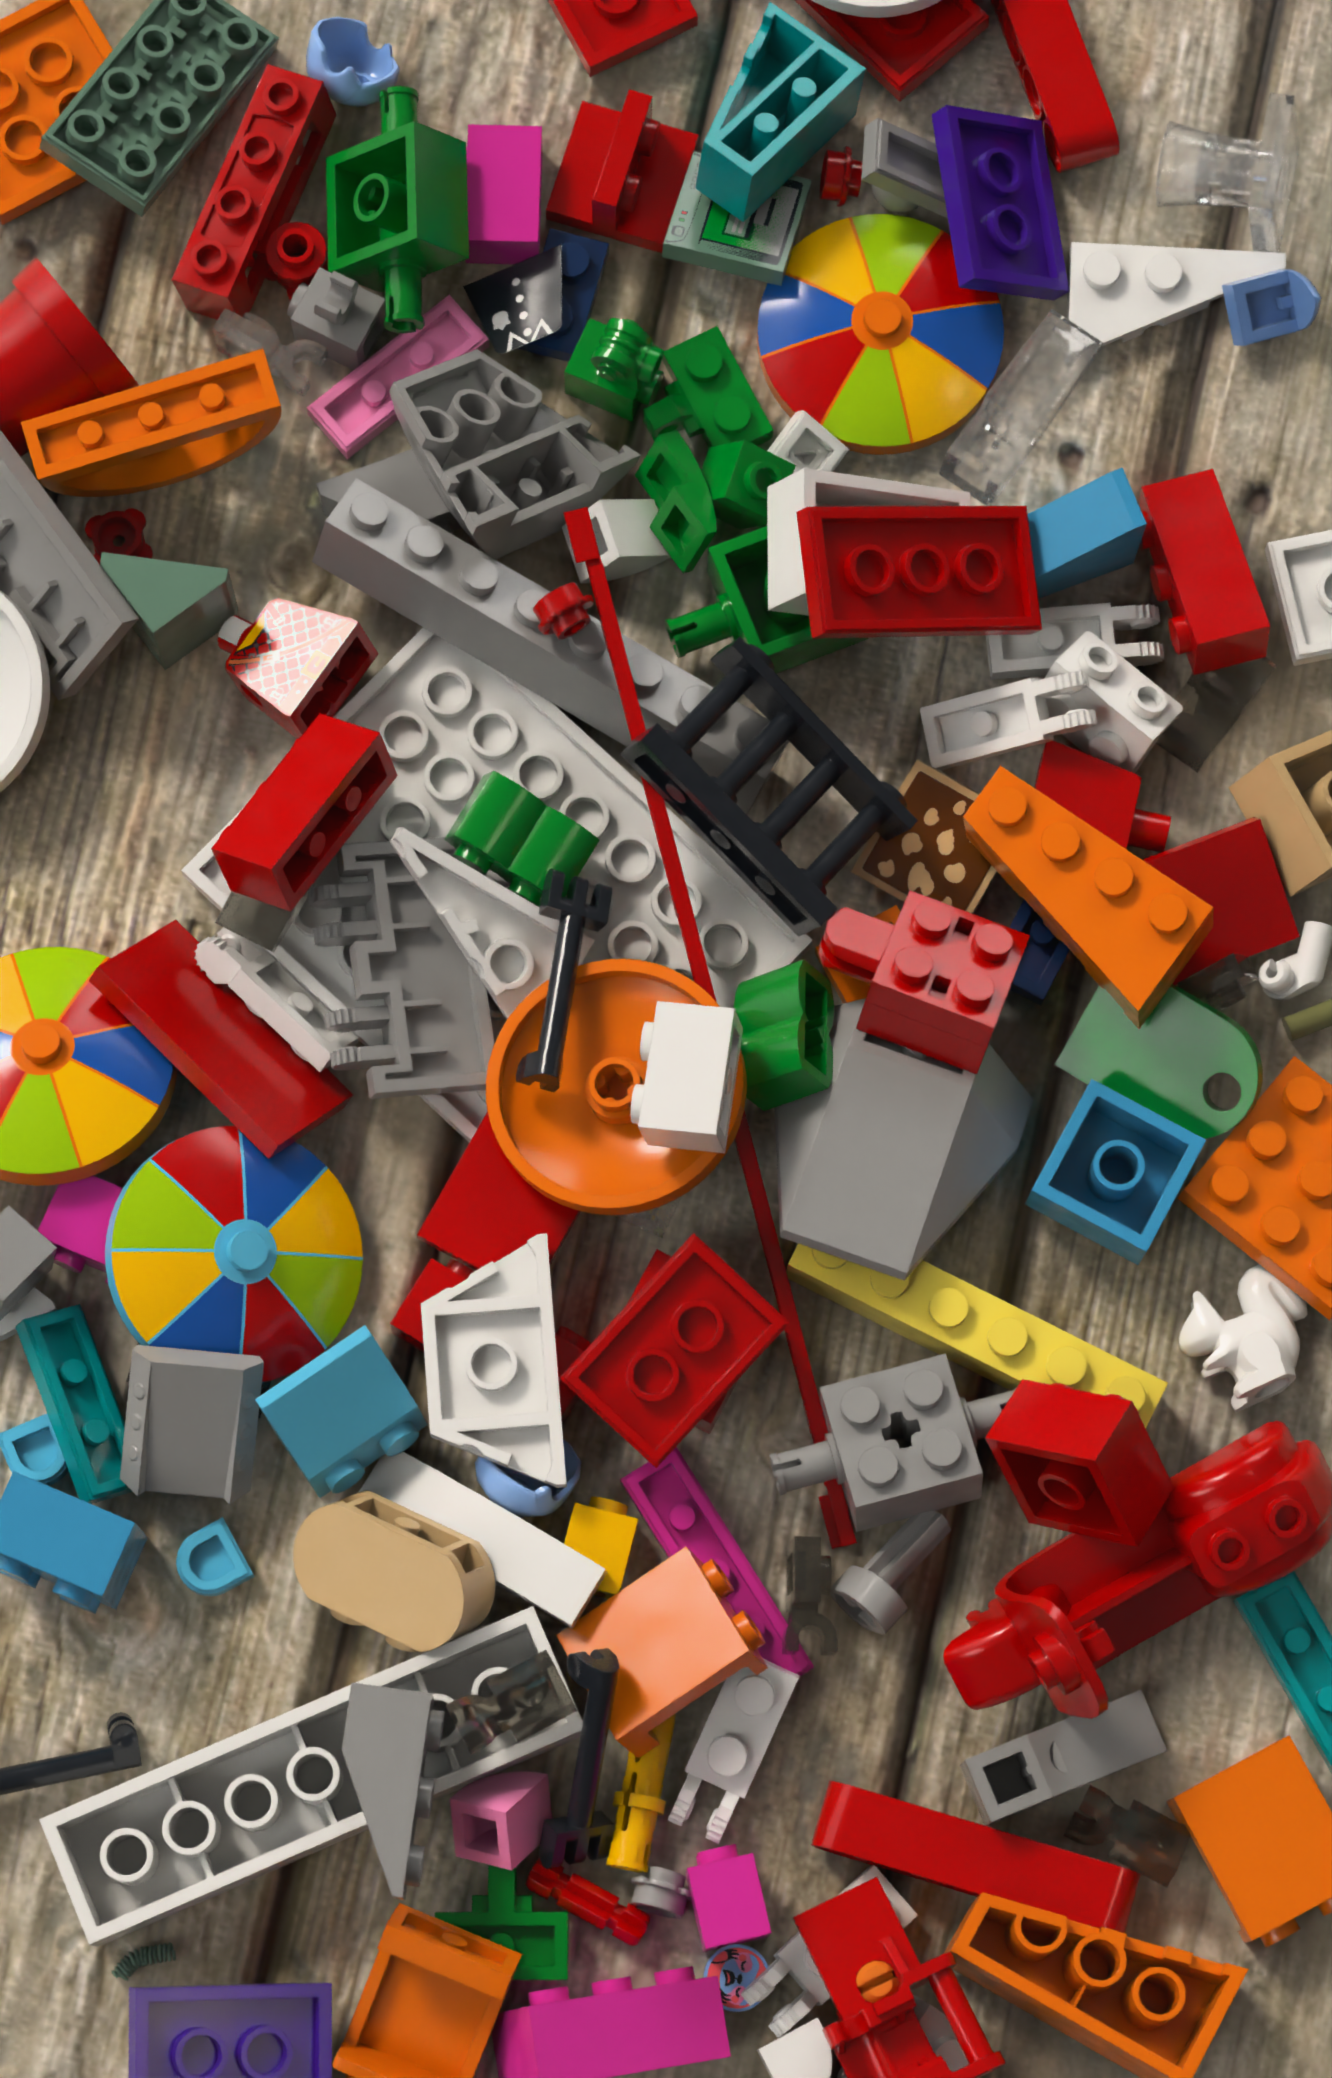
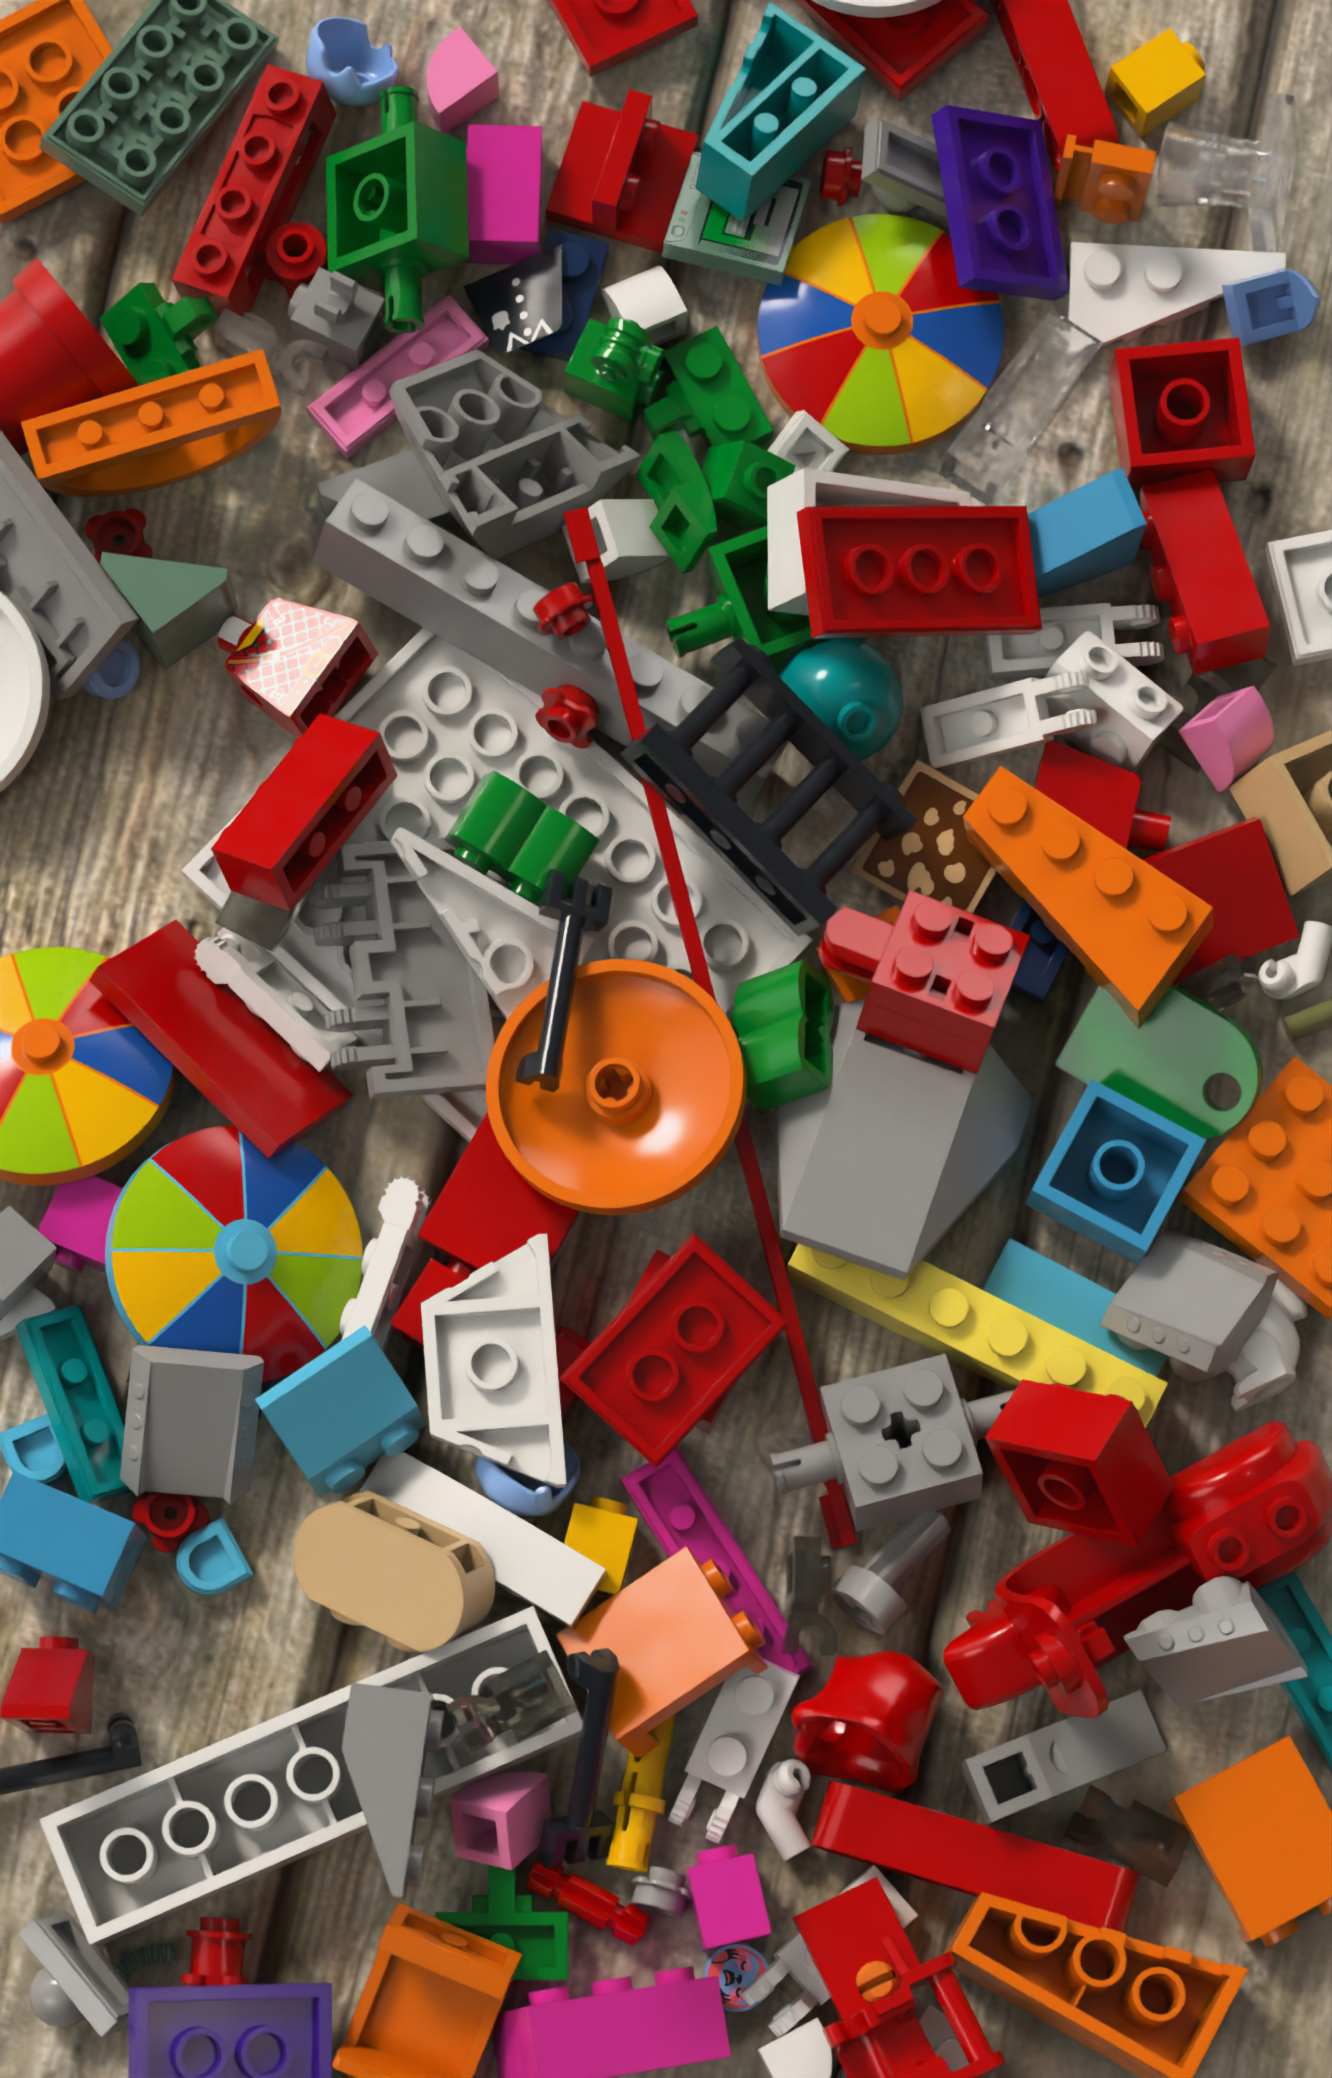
(51, 1688): none -> red slope
(75, 1977): none -> light grey tile
(117, 672): none -> light blue tile
(156, 335): none -> green hinge
(167, 1532): none -> red plate
(216, 1953): none -> red brick
(388, 1261): none -> white hinge
(459, 81): none -> bright pink brick
(568, 715): none -> red plate
(649, 301): none -> white brick
(688, 1076): white brick -> none
(779, 1803): none -> white arm
(849, 691): none -> teal cylinder
(869, 1720): none -> red piece
(1063, 1301): none -> medium azure tile
(1105, 179): none -> orange plate
(1156, 82): none -> yellow brick
(1181, 411): none -> red brick
(1191, 1304): none -> light grey slope
(1216, 1645): none -> light grey slope
(1230, 735): none -> bright pink brick

